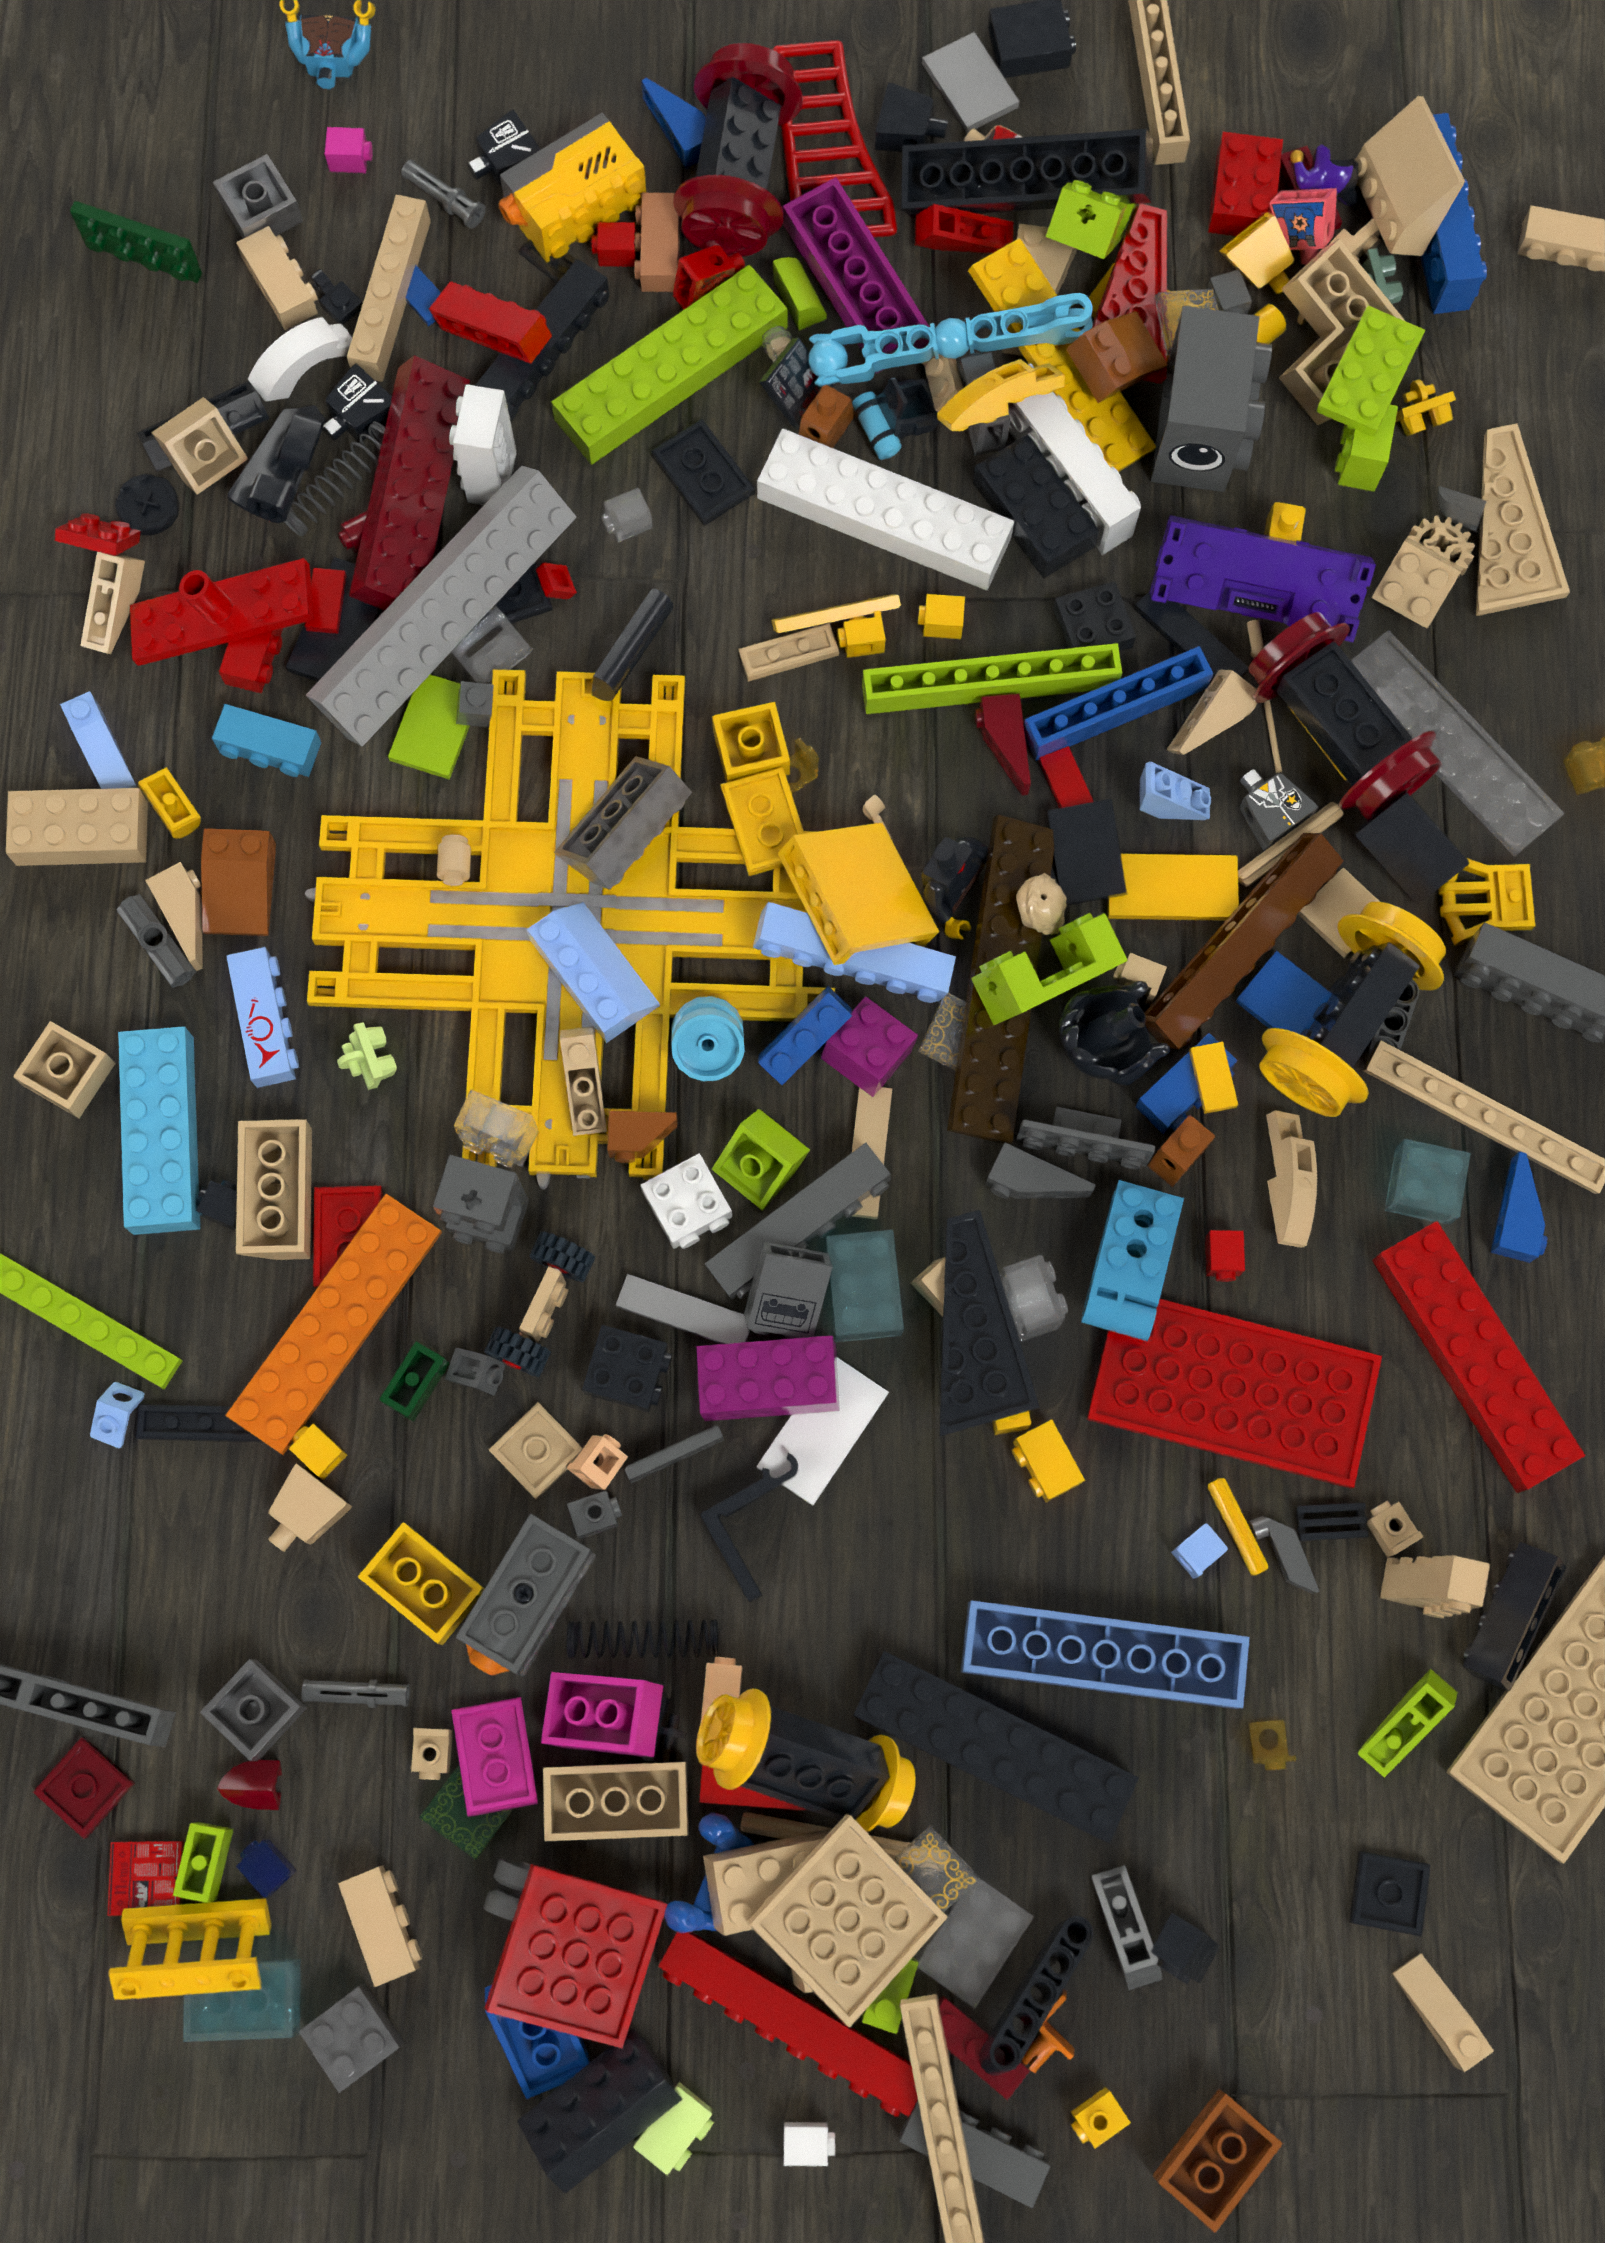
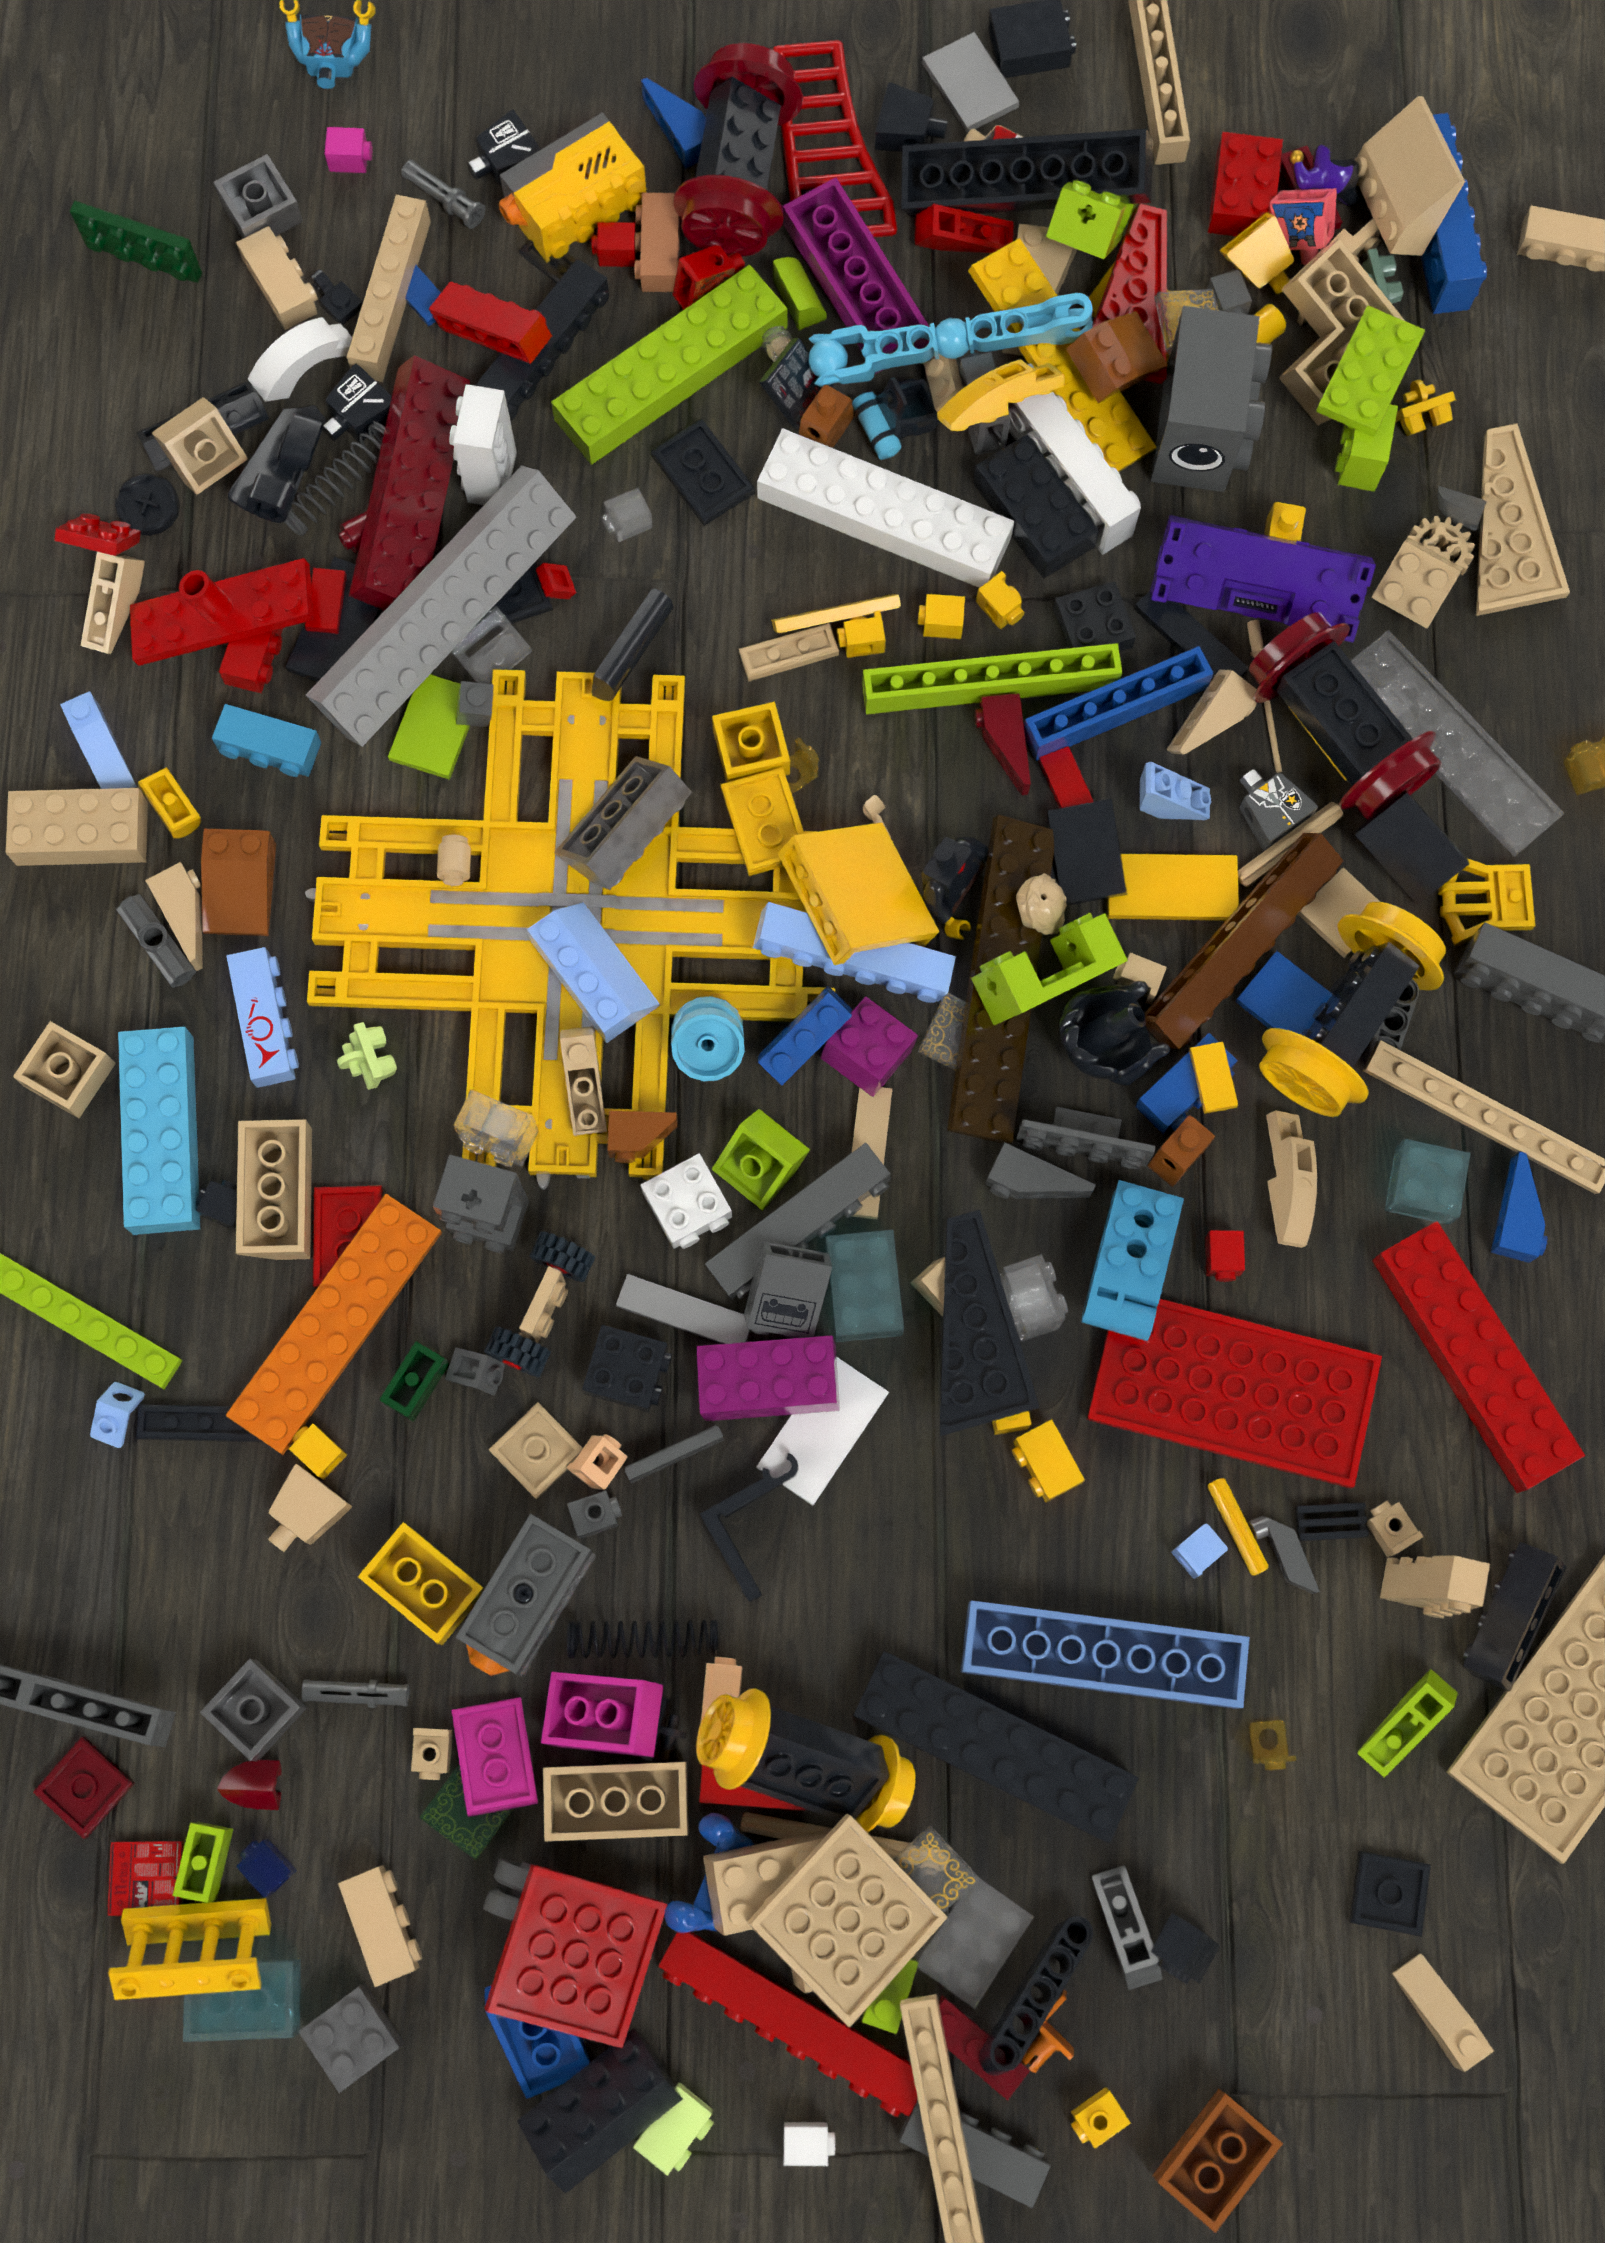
(1000, 601): none -> yellow brick

